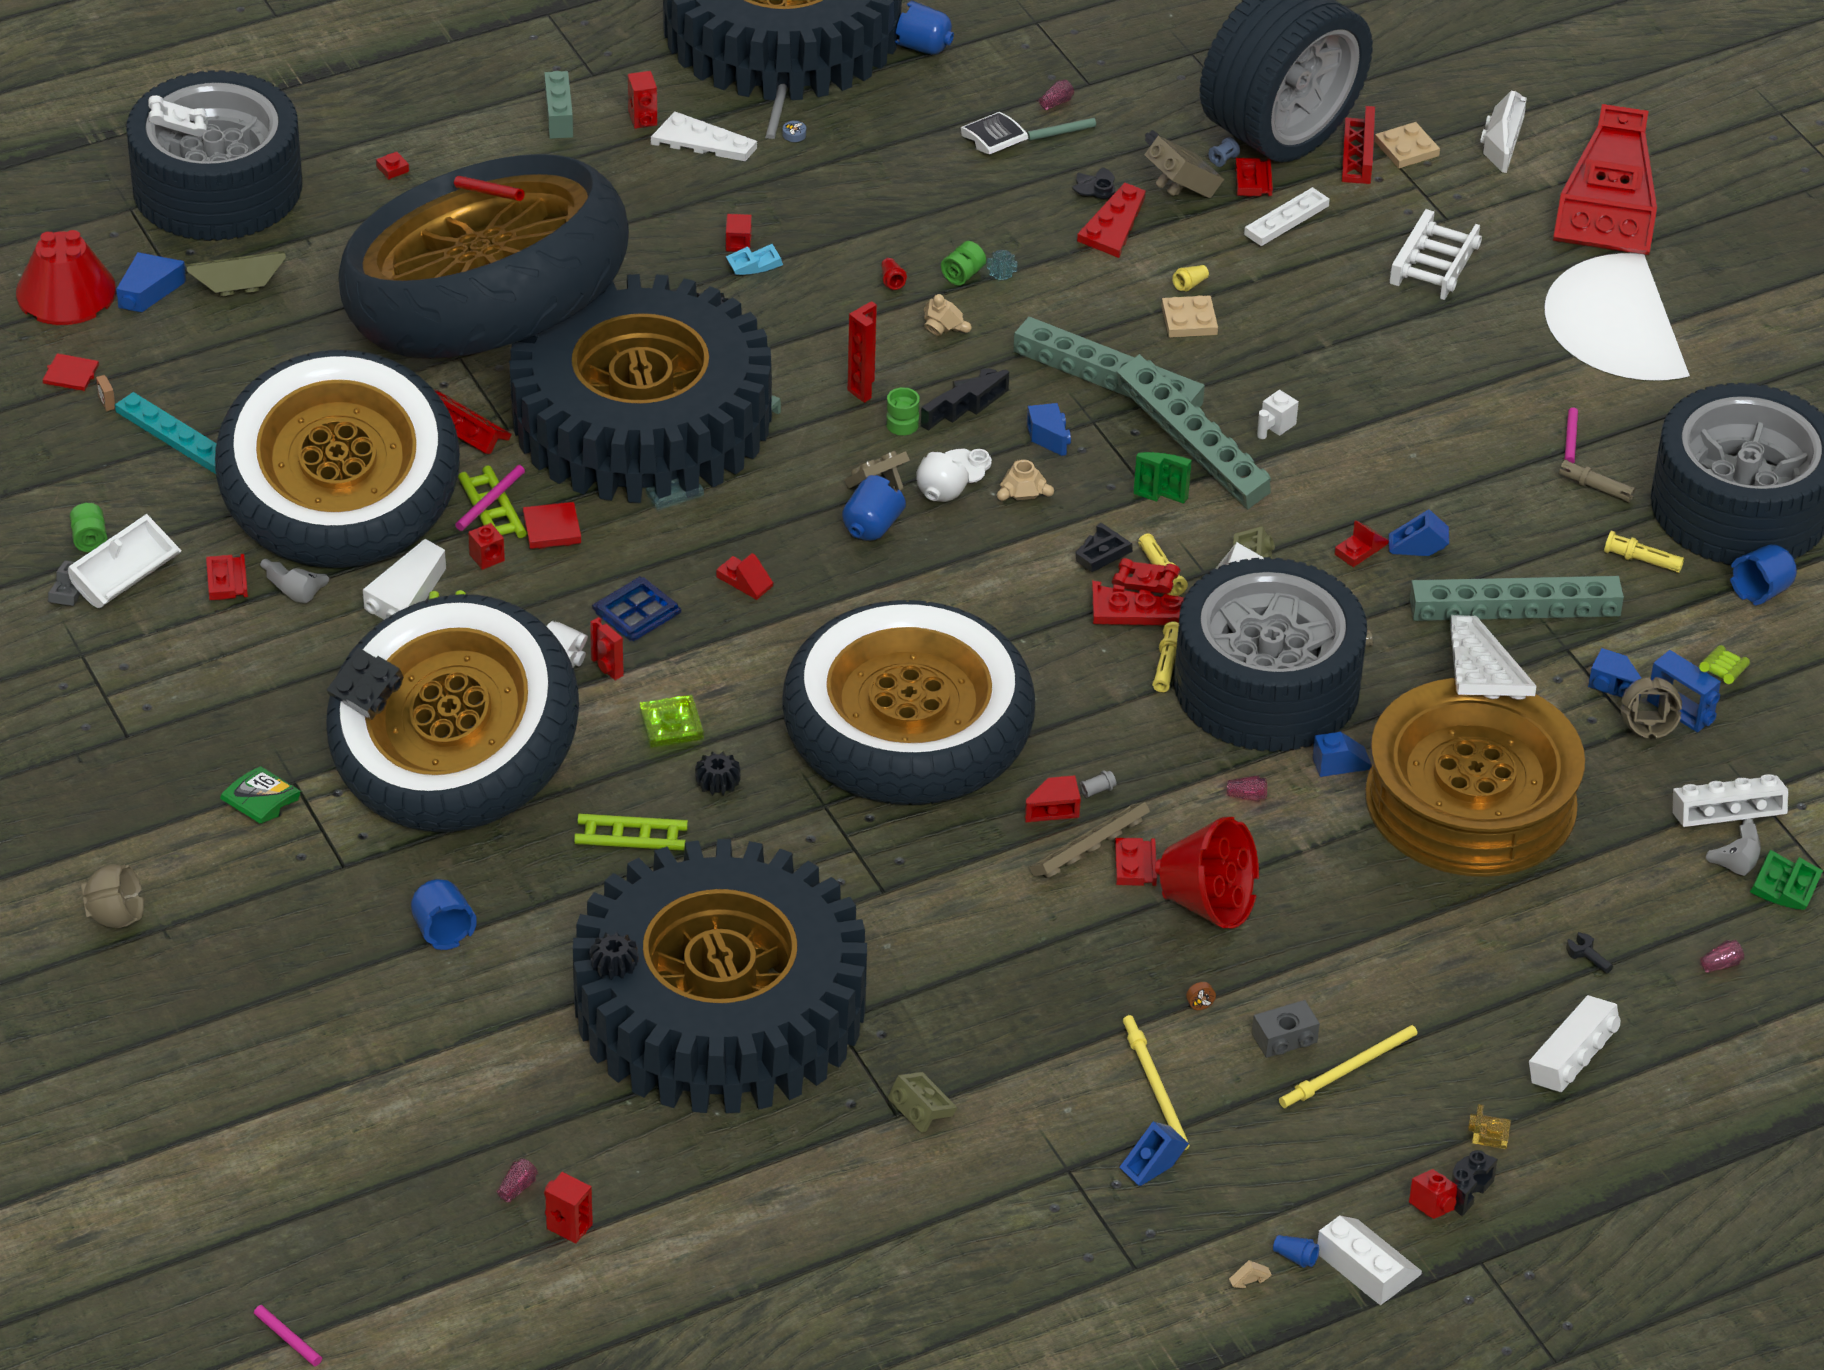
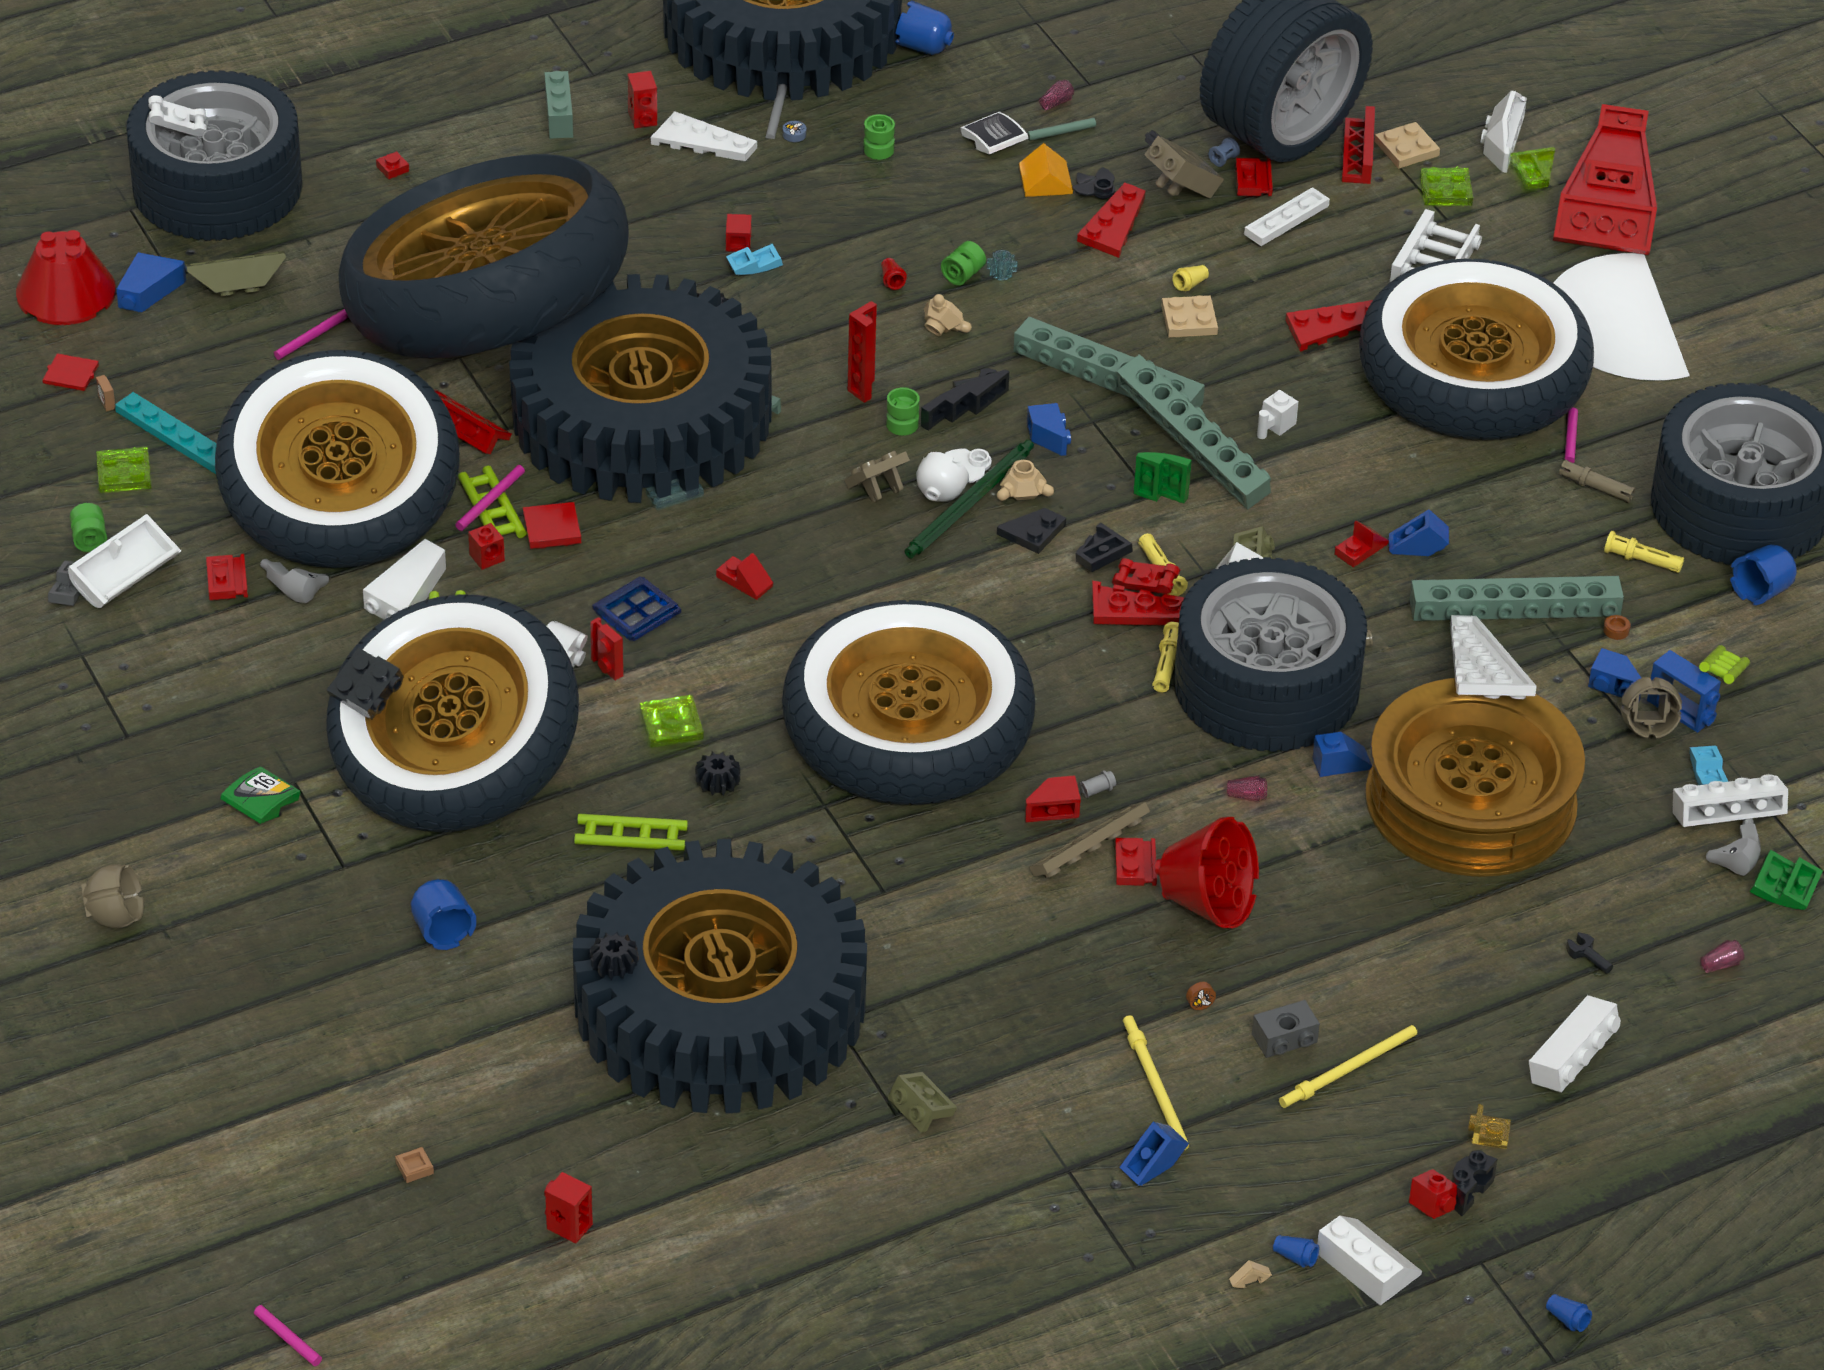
(123, 469): none -> clear neon green plate
(311, 334): none -> dark pink bar
(414, 1164): none -> medium nougat tile
(489, 188): red piece -> none
(517, 1179): clear pink cone -> none
(872, 508): blue cylinder -> none
(879, 136): none -> bright green wheel
(967, 500): none -> dark green piece
(1033, 530): none -> black wing
(1045, 173): none -> light orange slope
(1325, 322): none -> red wing
(1446, 186): none -> clear neon green plate
(1476, 349): none -> wheel
(1534, 166): none -> clear neon green wing
(1570, 1312): none -> blue cone
(1616, 627): none -> dark orange tile
(1707, 764): none -> medium azure slope

